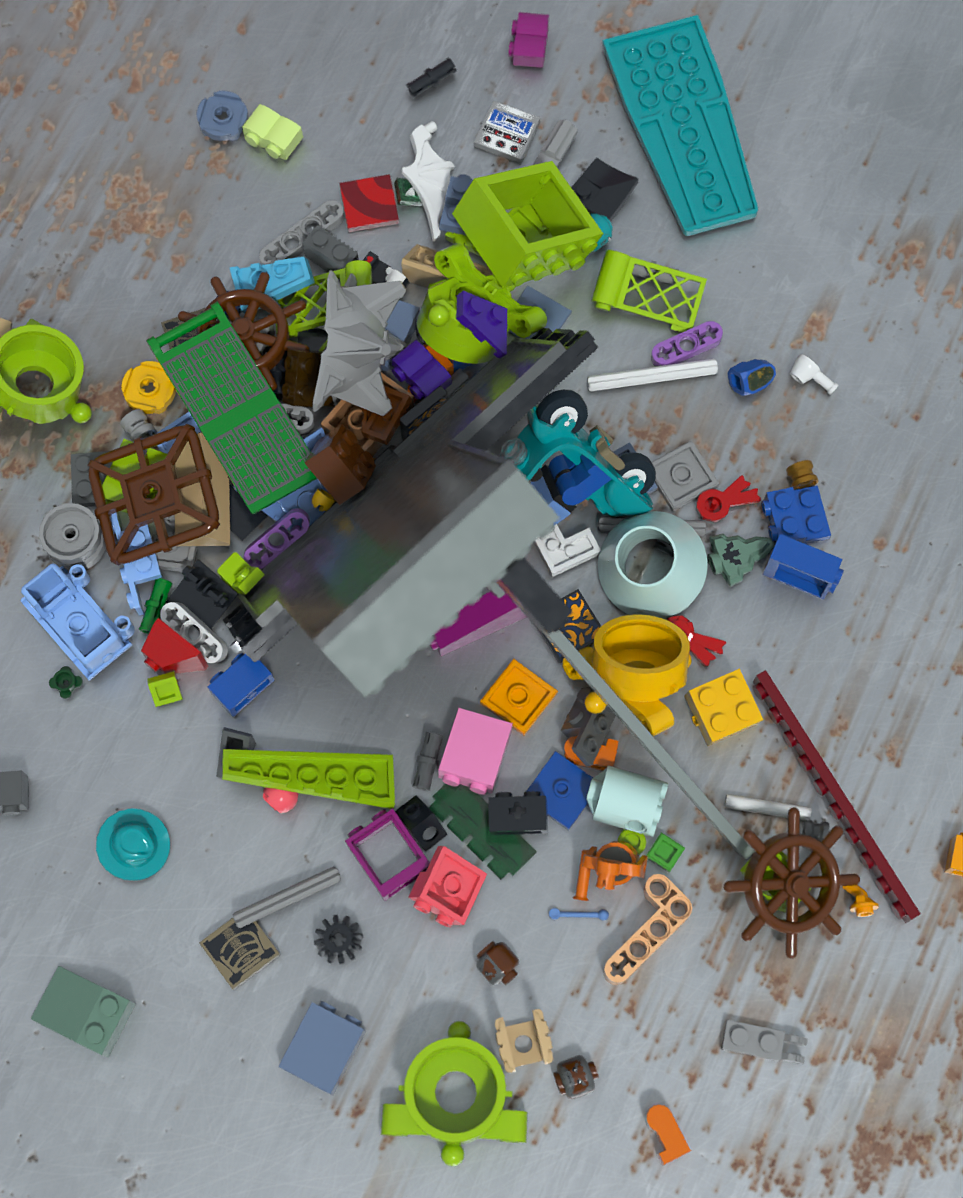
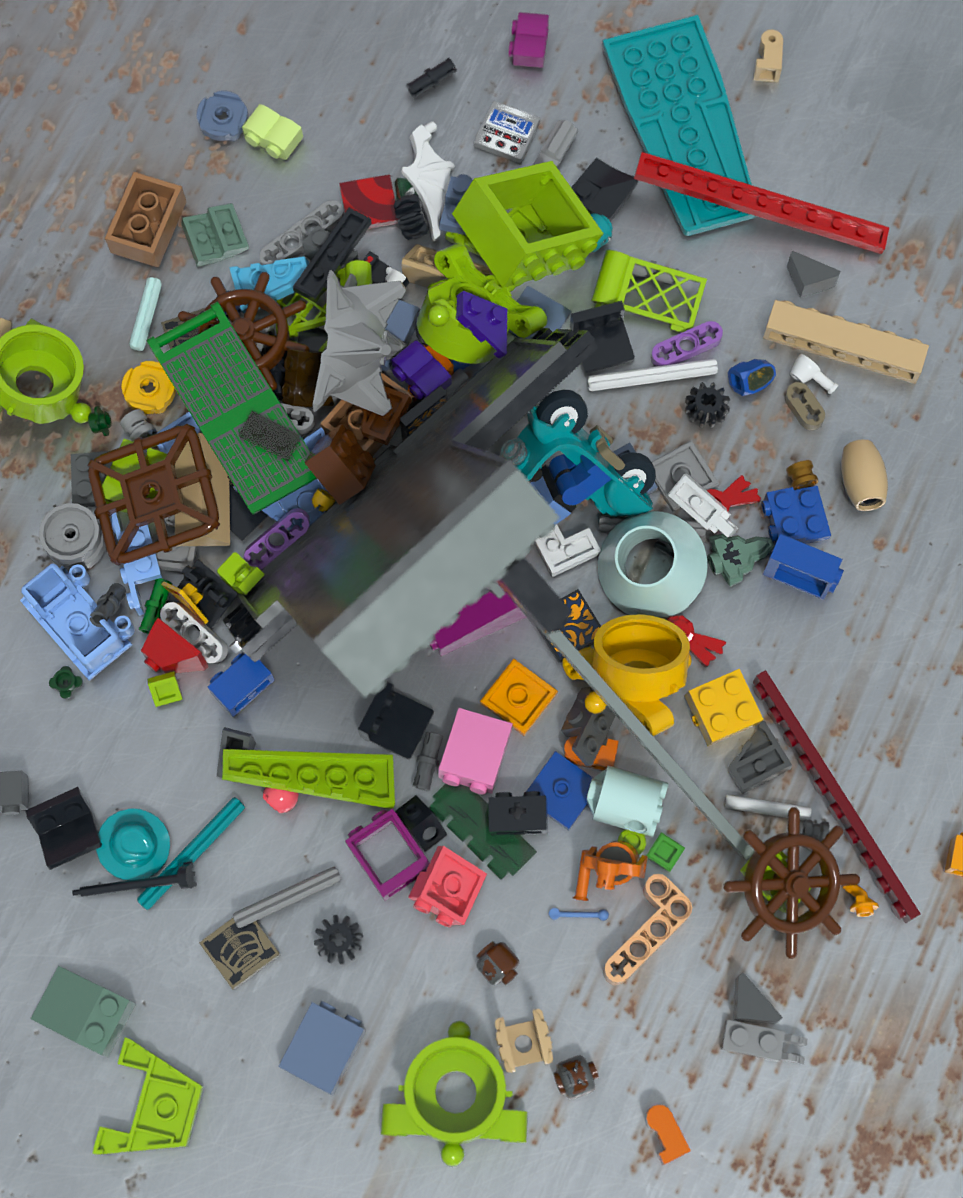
(64, 827): none -> black bracket
(99, 421): none -> dark green plate
(108, 604): none -> dark grey pin
(145, 219): none -> medium nougat brick
(145, 314): none -> light aqua axle
(164, 1107): none -> lime wing
(183, 878): none -> black piece
(188, 597): none -> yellow piece
(194, 849): none -> teal axle
(214, 234): none -> sand green slope
(270, 436): none -> clear smoke plate
(332, 254): none -> black tile
(395, 722): none -> black bracket
(411, 217): none -> black gear
(610, 336): none -> black bracket
(702, 506): none -> white hinge
(707, 413): none -> black gear
(751, 1004): none -> dark grey slope
(759, 760): none -> dark grey wing
(761, 203): none -> red plate
(771, 51): none -> tan leg
(809, 403): none -> dark tan beam
(810, 275): none -> dark grey slope
(846, 341): none -> tan brick
(864, 475): none -> tan piece

